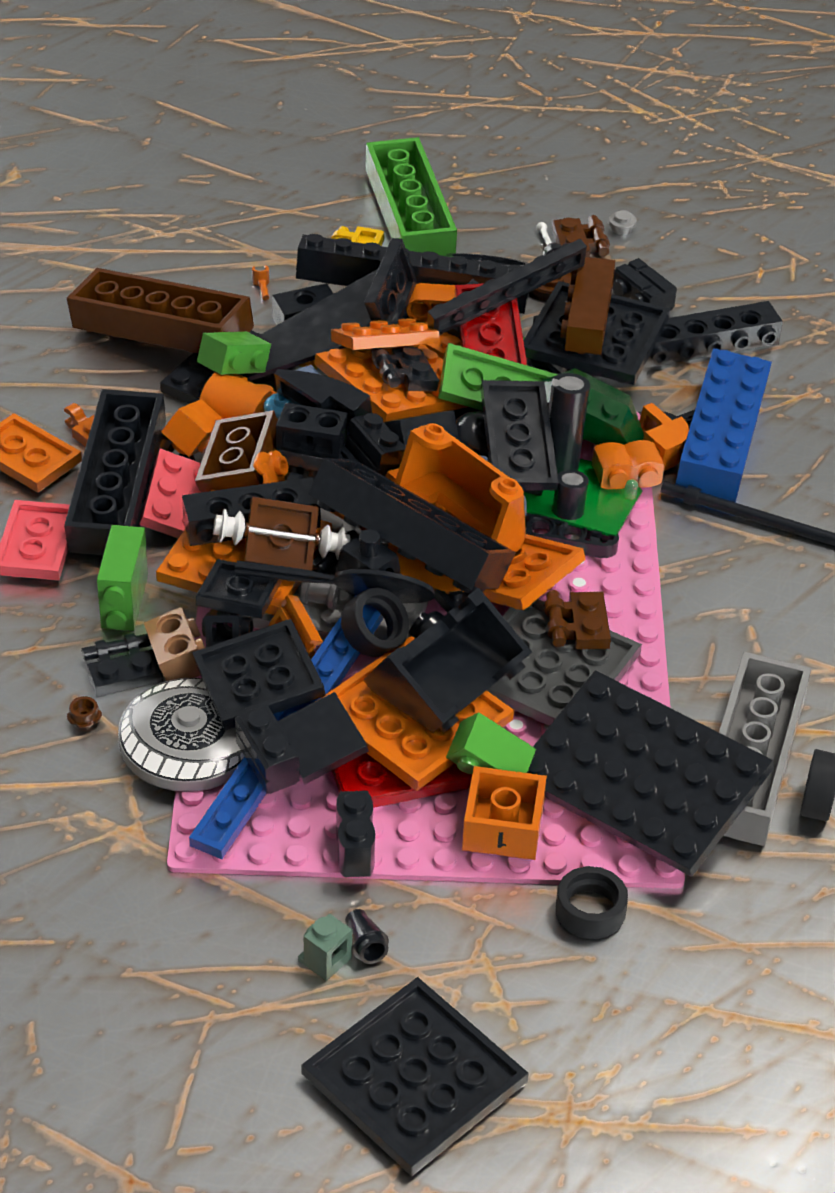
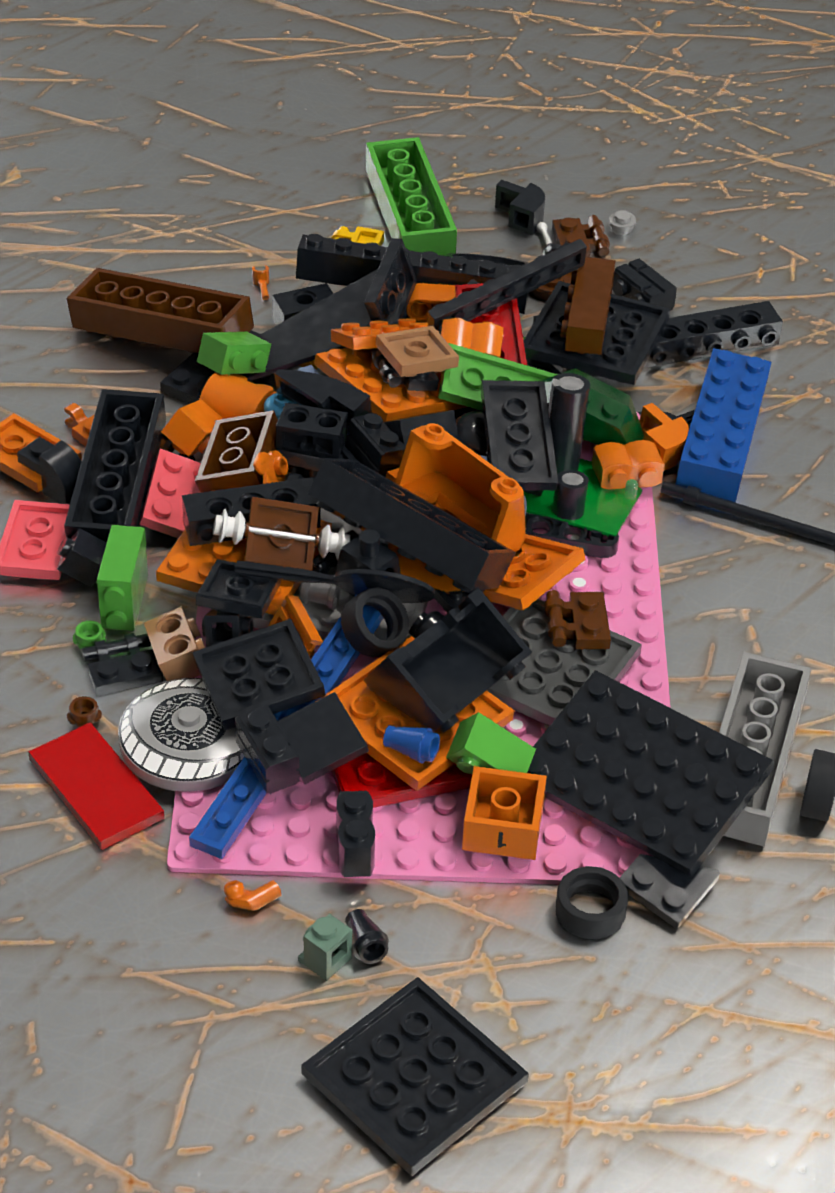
(56, 465): none -> black brick
(81, 557): none -> black brick
(87, 633): none -> bright green plate
(96, 785): none -> red tile
(251, 900): none -> orange arm
(413, 742): none -> blue cone
(417, 351): none -> medium nougat plate
(481, 337): none -> orange brick
(522, 204): none -> black brick
(666, 889): none -> black wing

